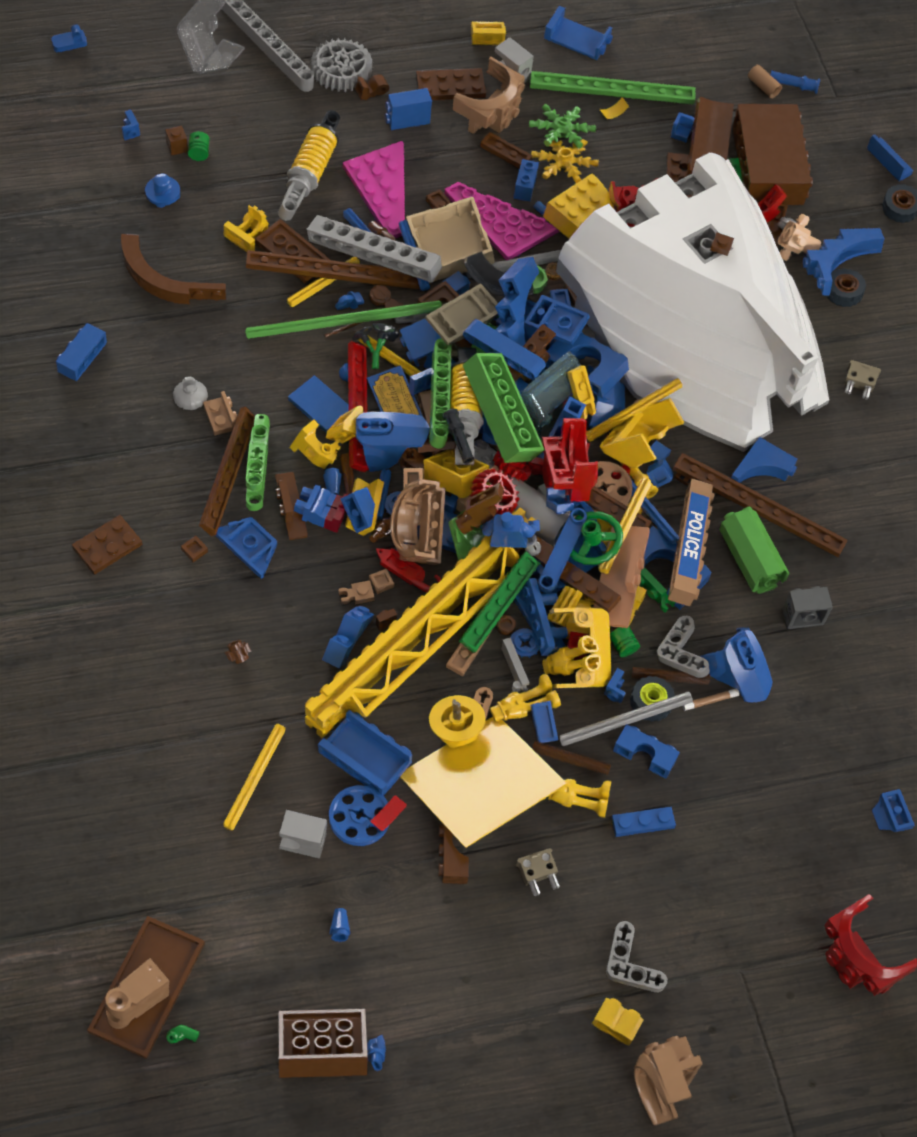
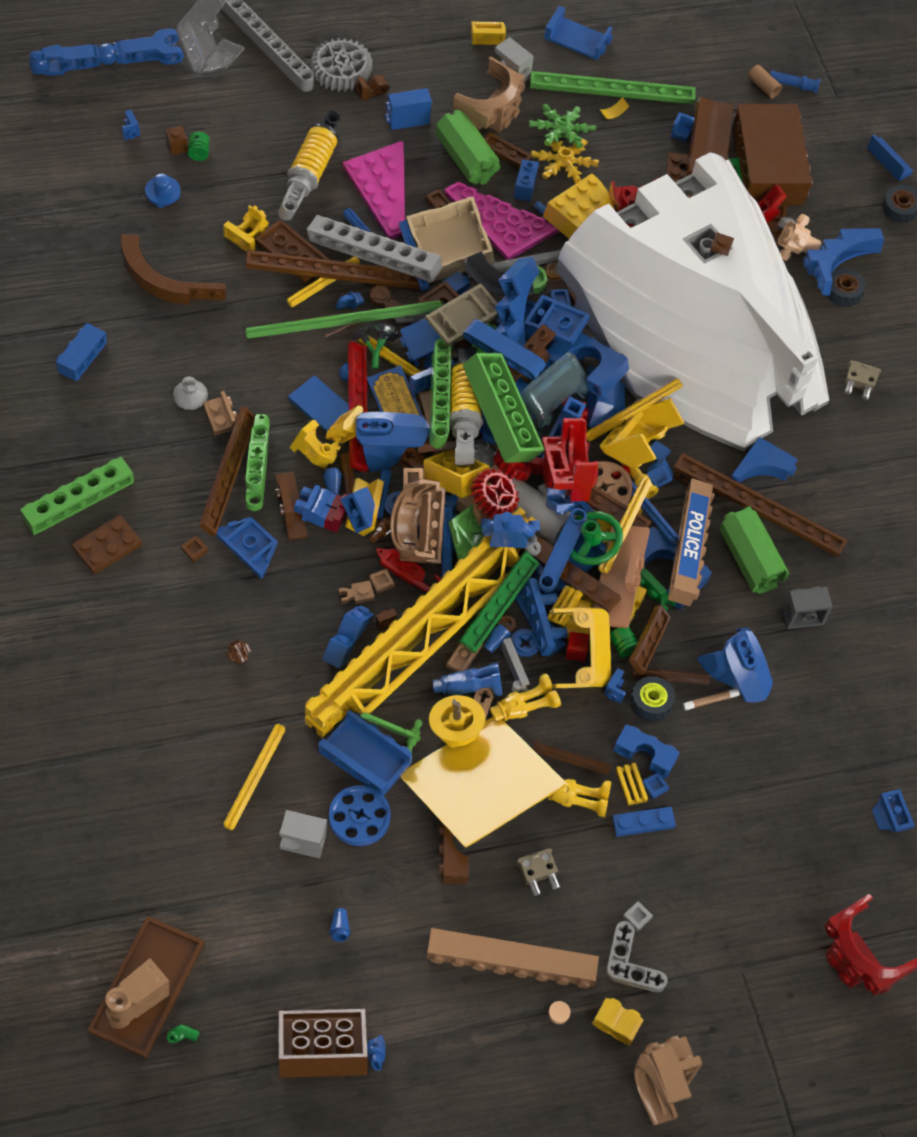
(69, 40): blue piece -> none
(73, 503): none -> bright green brick
(156, 48): none -> blue piece
(375, 228): reddish brown axle -> none
(388, 813): red sticker -> none
(412, 736): none -> bright green piece
(446, 83): reddish brown plate -> none
(447, 541): none -> blue axle
(456, 428): black pin -> none
(467, 147): none -> bright green brick
(470, 681): none -> blue piece
(480, 509): reddish brown plate -> none
(496, 638): none -> blue cone
(513, 958): none -> medium nougat brick
(544, 722): blue tile -> none
(559, 1012): none -> light nougat tile
(563, 660): yellow piece -> none
(582, 389): yellow hinge -> none
(619, 770): none -> yellow tile
(626, 718): light grey axle -> none
(638, 916): none -> light grey plate
(649, 639): none -> reddish brown tile
(655, 785): none -> blue tile
(676, 650): light grey beam -> none

